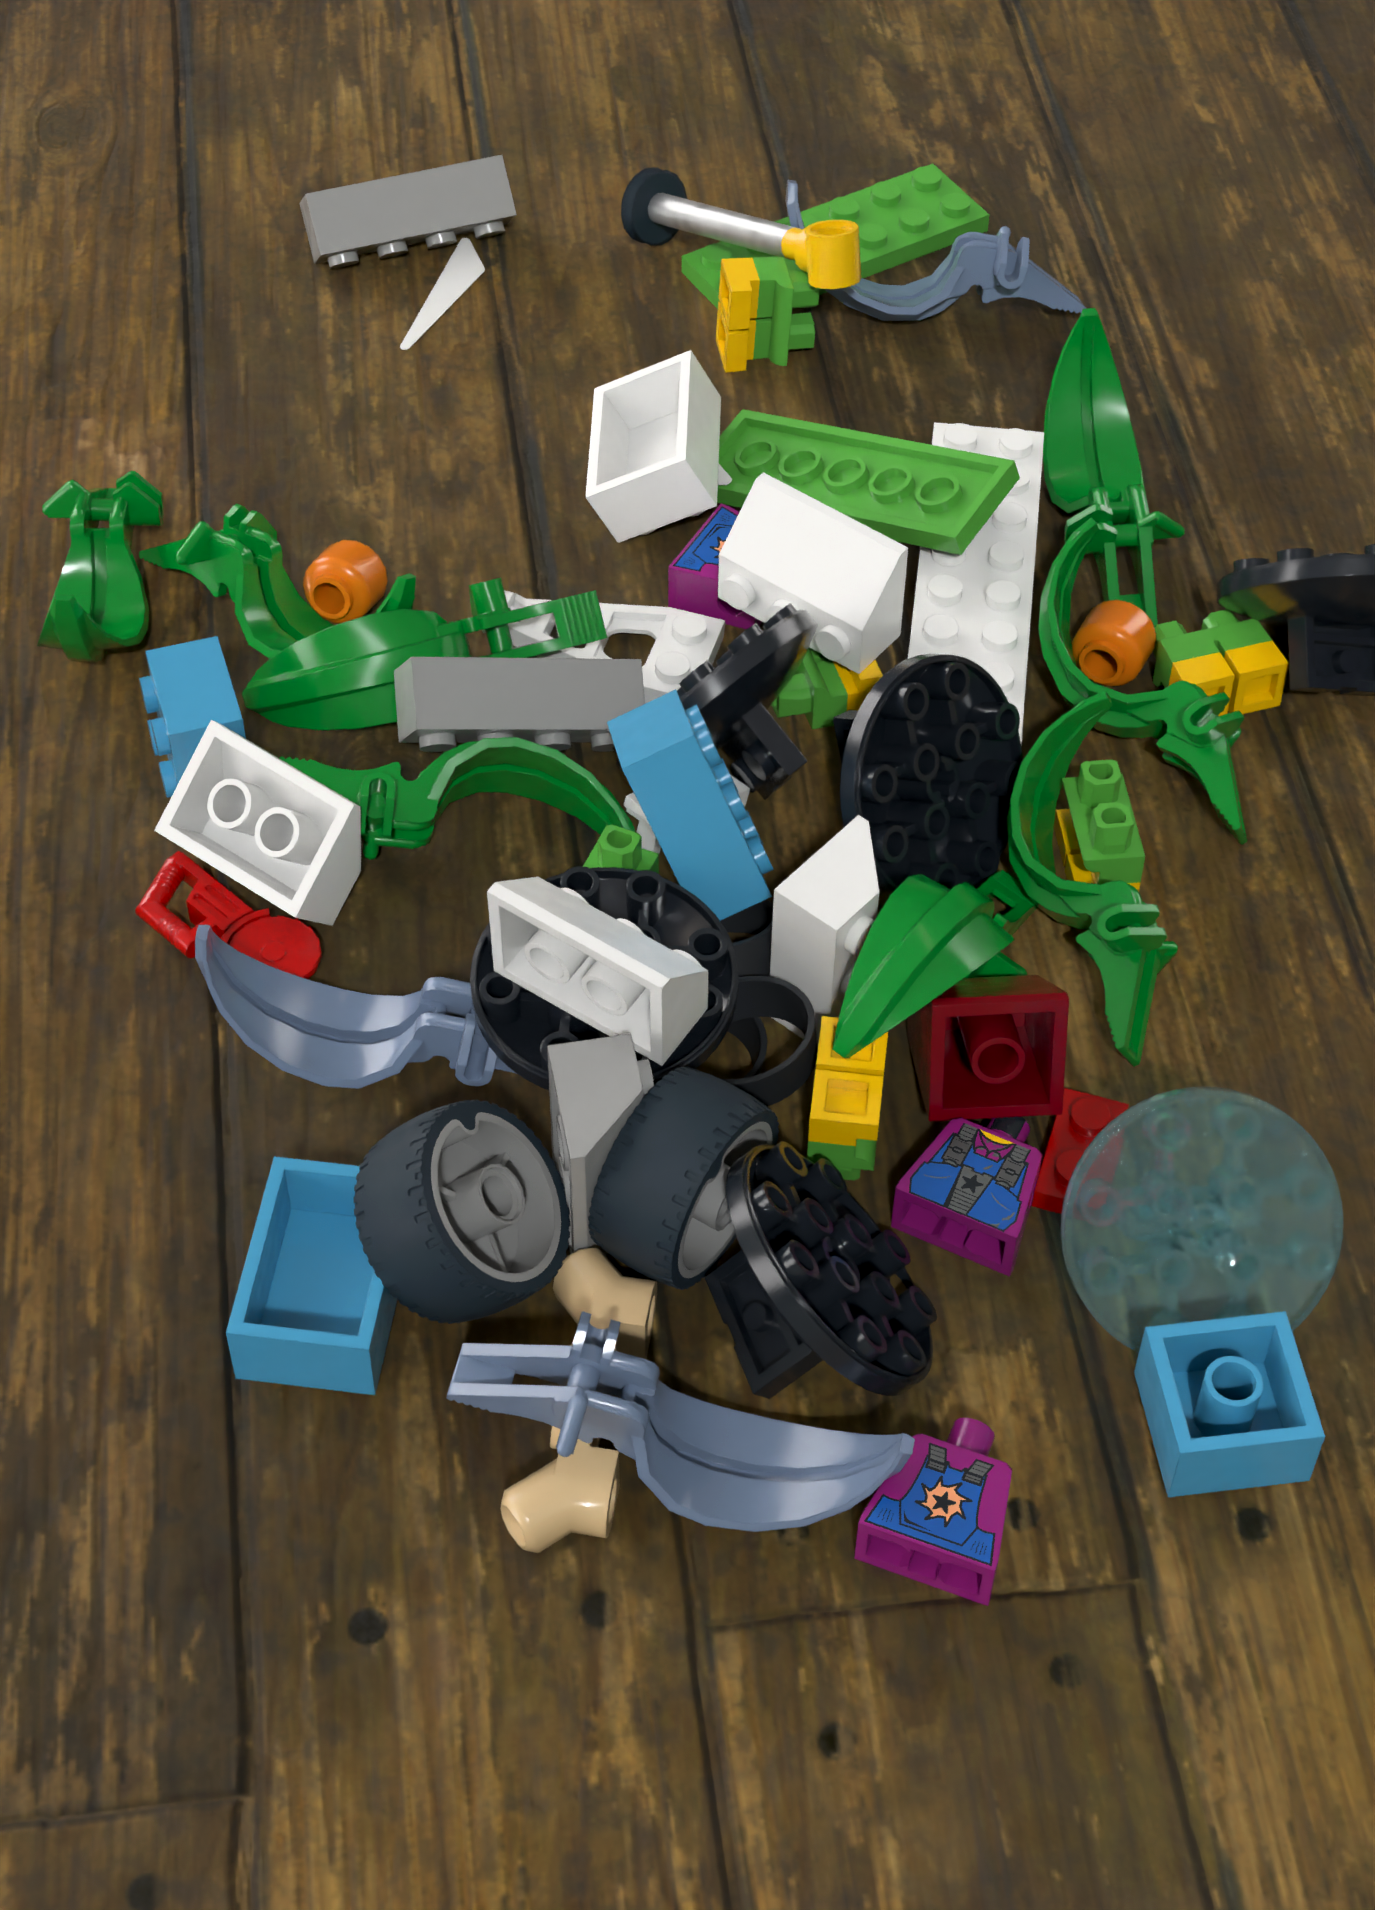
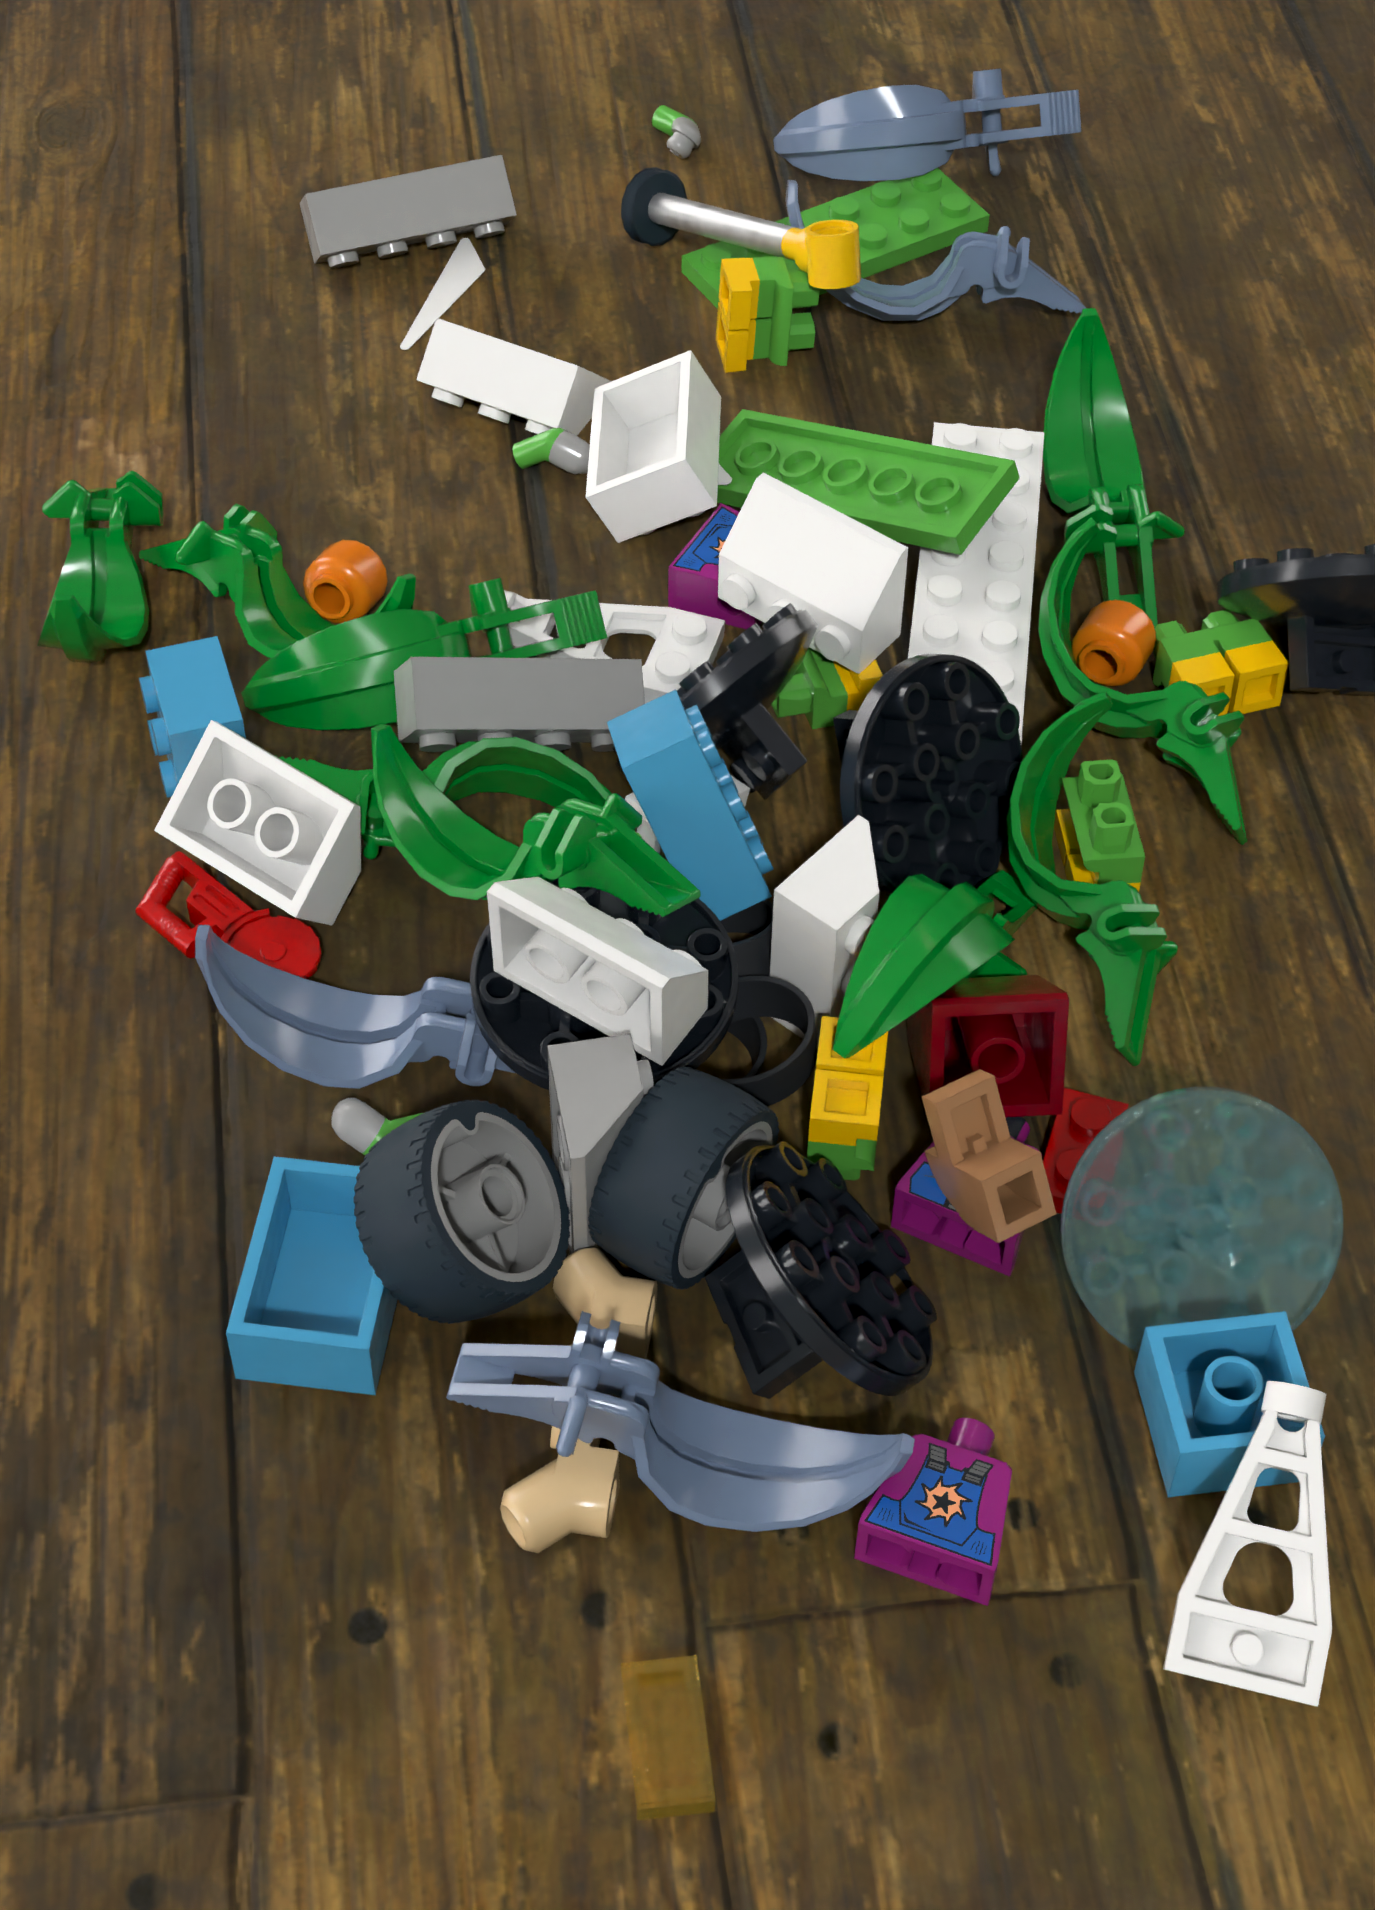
(361, 1124): none -> light grey arm
(507, 379): none -> white slope
(556, 447): none -> arm
(572, 843): none -> green piece
(667, 1738): none -> clear yellow tile
(681, 128): none -> light grey arm
(913, 129): none -> sand blue piece
(978, 1166): none -> medium nougat brick
(1242, 1646): none -> white plate

